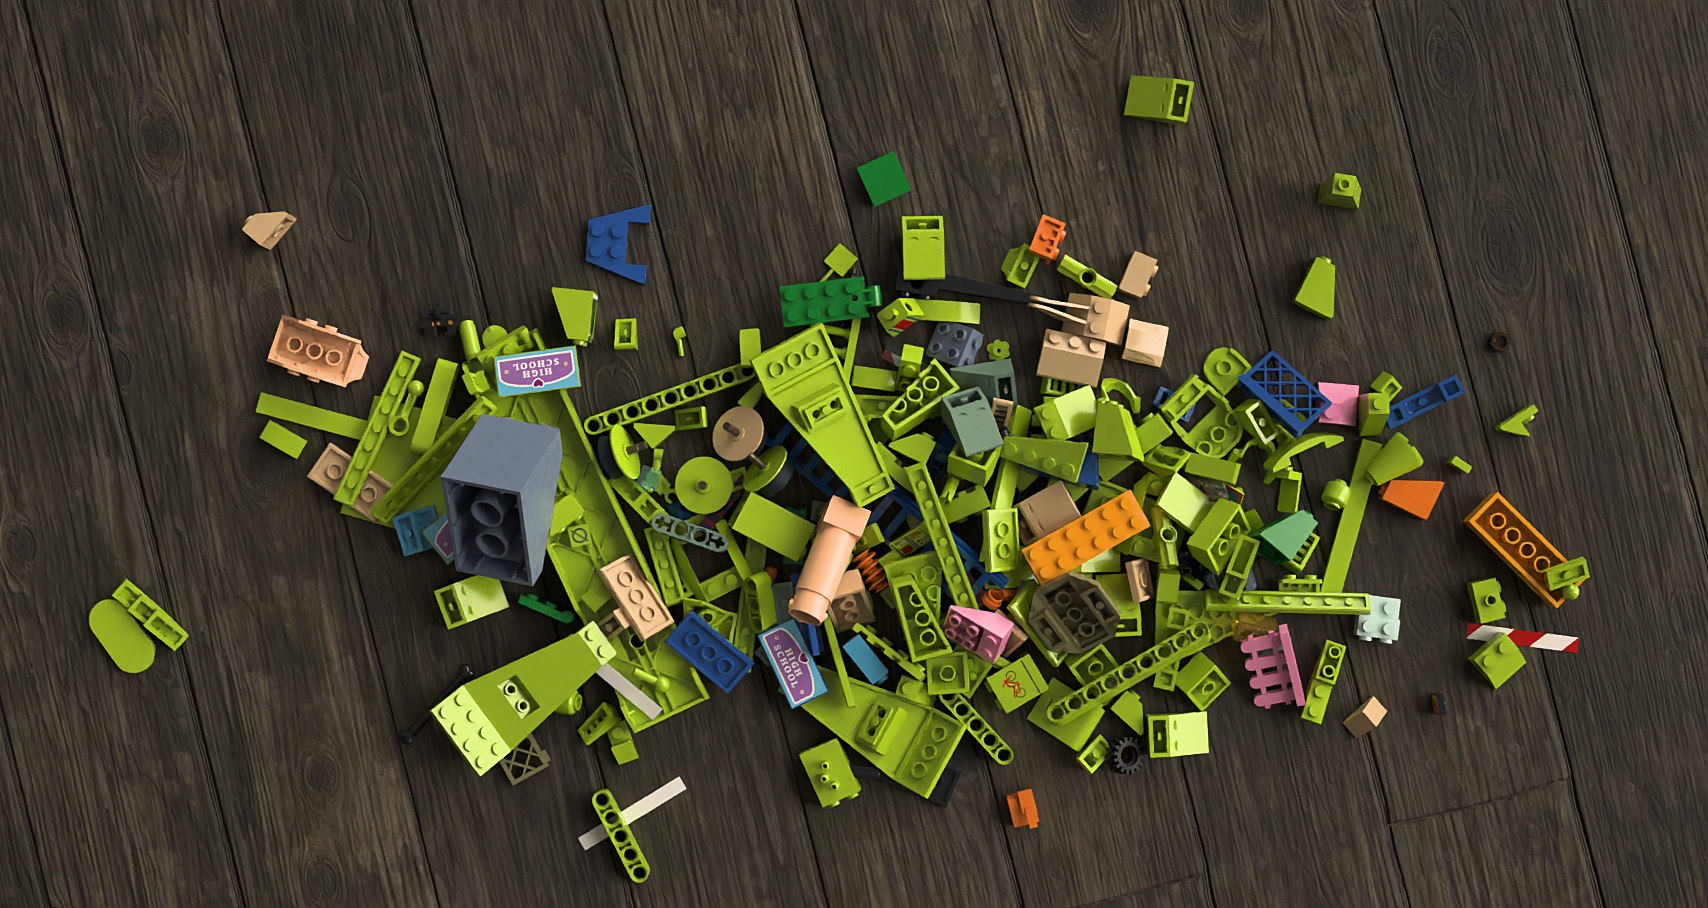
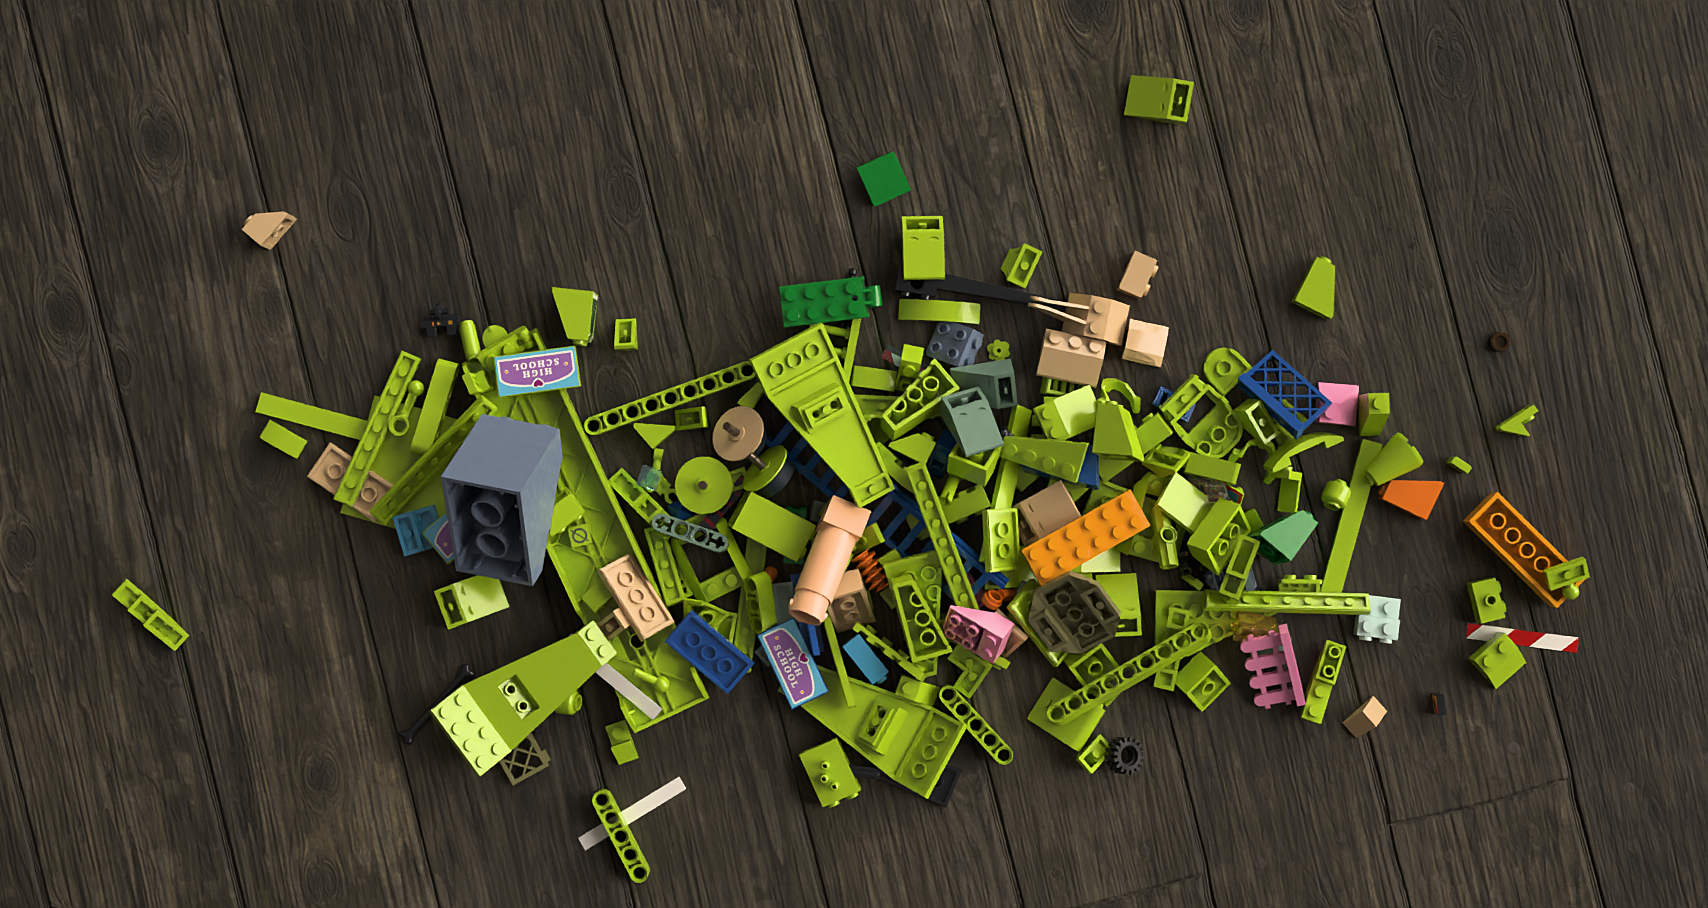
(122, 636): lime tile -> none
(317, 352): light nougat slope -> none
(548, 608): green plate -> none
(608, 242): blue wing -> none
(610, 718): lime slope -> none
(620, 454): piece -> none
(678, 334): lime hand -> none
(749, 345): lime slope -> none
(840, 261): lime piece -> none
(897, 317): lime torso -> none
(911, 540): slope -> none
(948, 674): lime slope -> none
(996, 401): tan slope -> none
(1016, 683): lime panel -> none
(1023, 808): orange piece -> none
(1046, 238): orange bracket -> none
(1075, 270): lime piece -> none
(1129, 710): lime slope -> none
(1140, 580): tan tile -> none
(1167, 585): lime slope -> none
(1176, 734): slope -> none
(1298, 567): lime slope -> none
(1340, 191): lime slope -> none
(1386, 384): lime slope -> none
(1424, 401): blue slope -> none

